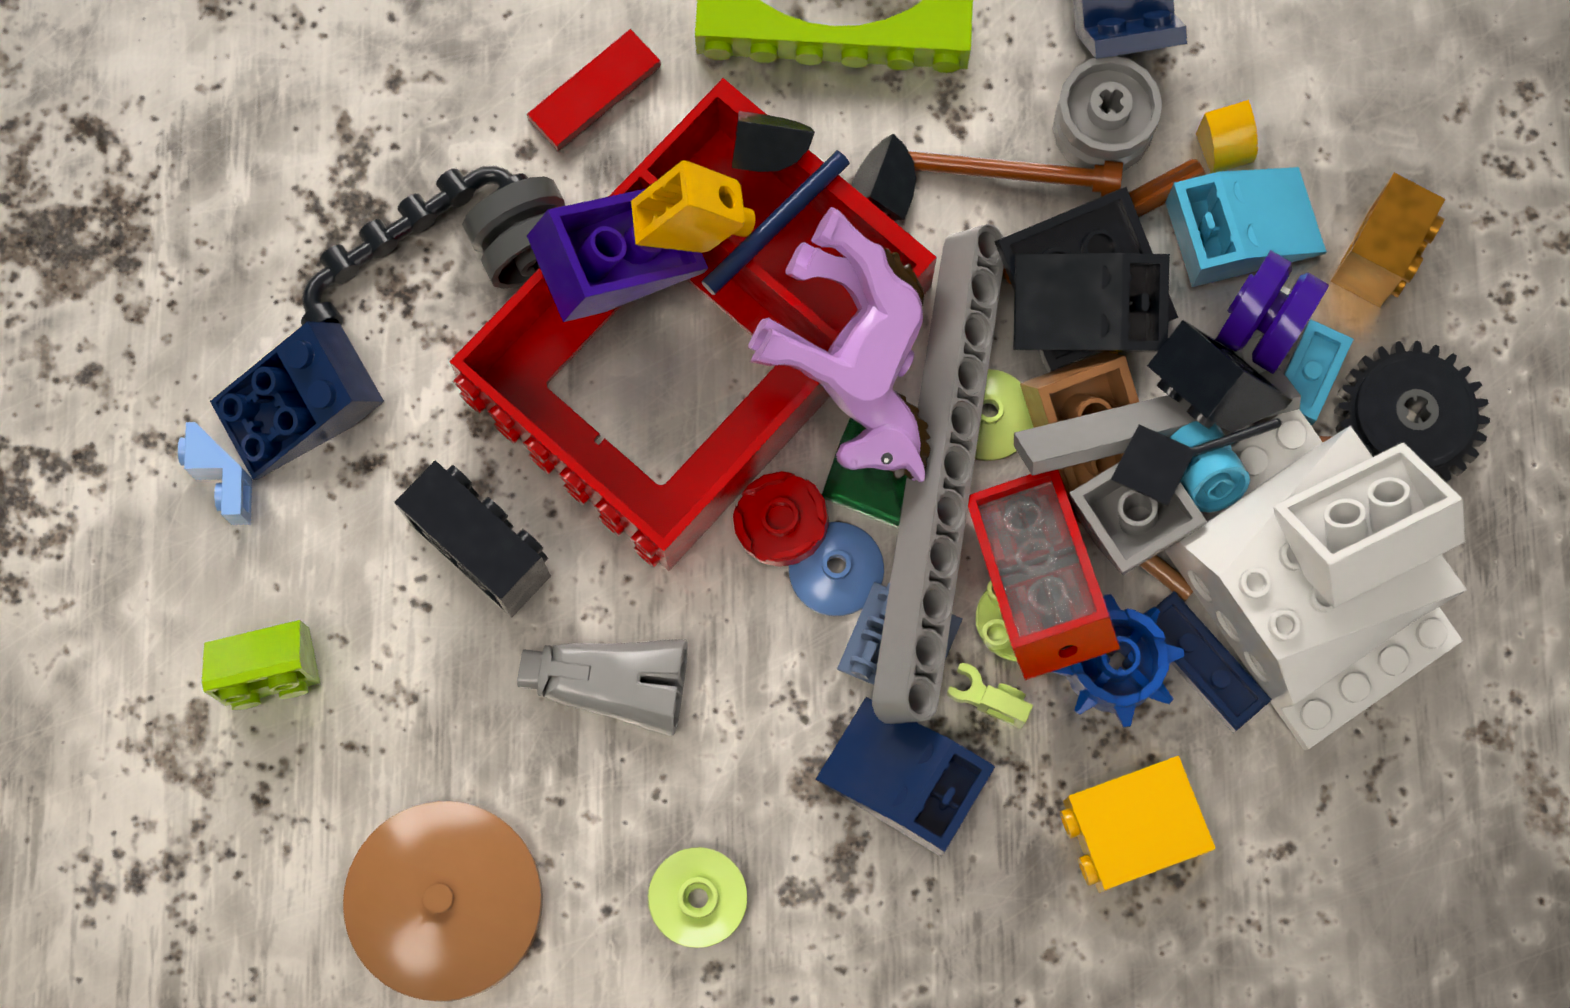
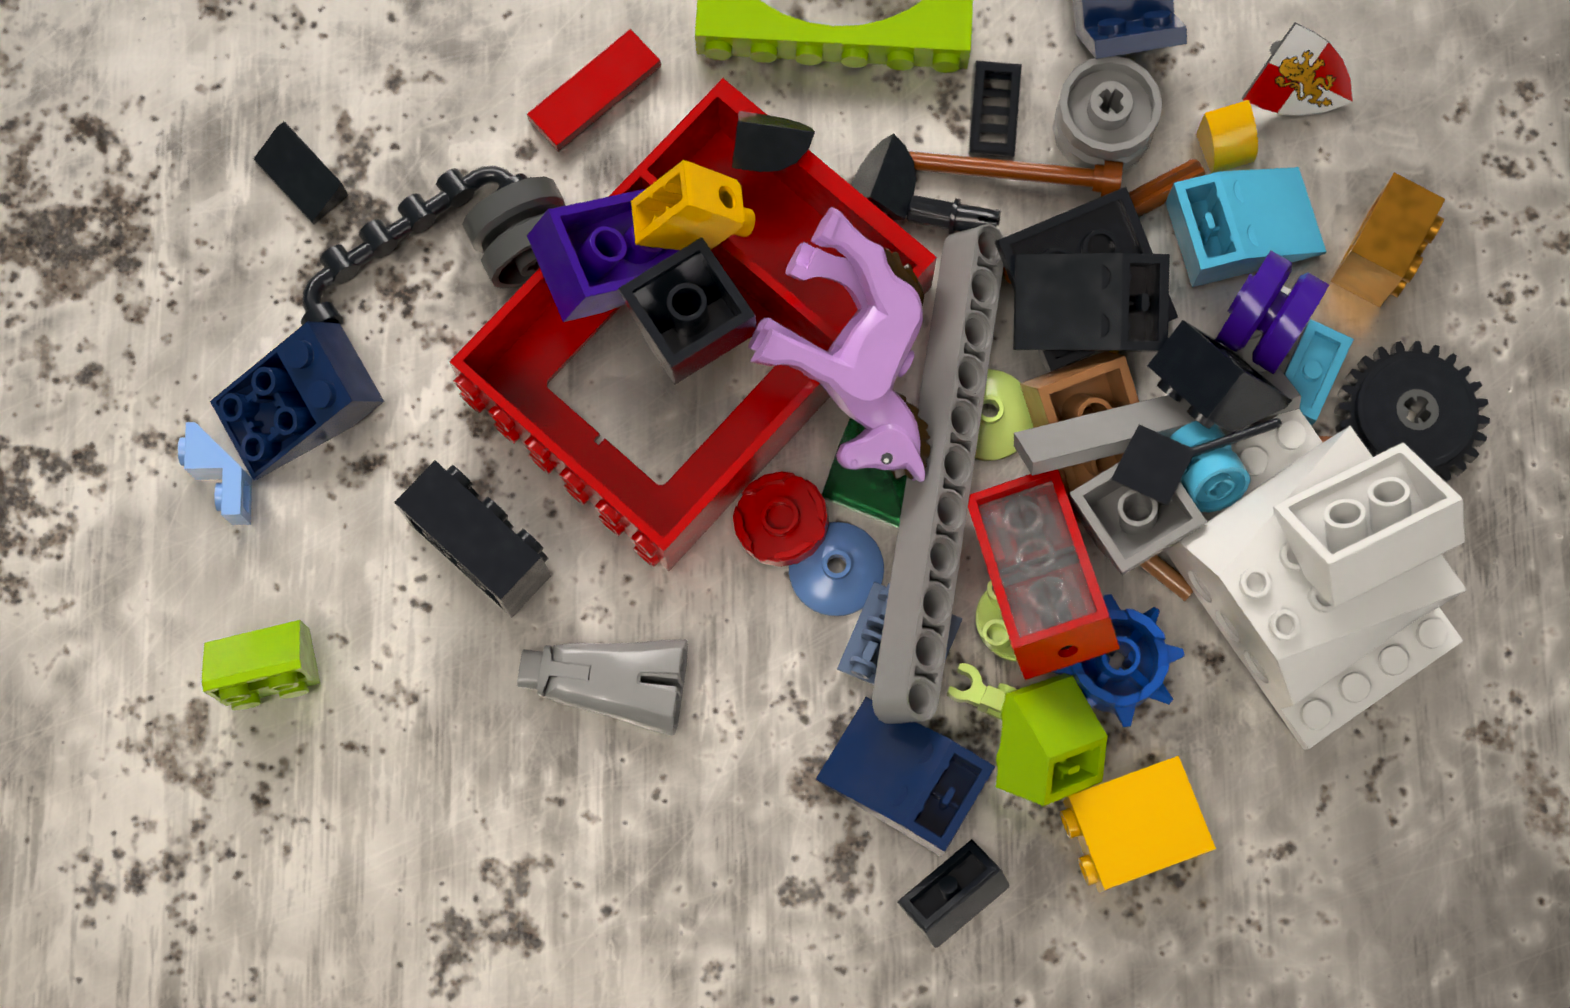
(300, 173): none -> black slope
(442, 901): medium nougat dish -> none
(678, 878): yellowish green dish -> none
(688, 310): none -> black slope
(775, 222): dark blue bar -> none
(950, 215): none -> black axle
(954, 893): none -> black slope
(999, 72): none -> black slope
(1049, 742): none -> lime slope
(1209, 665): dark blue tile -> none
(1301, 76): none -> shield

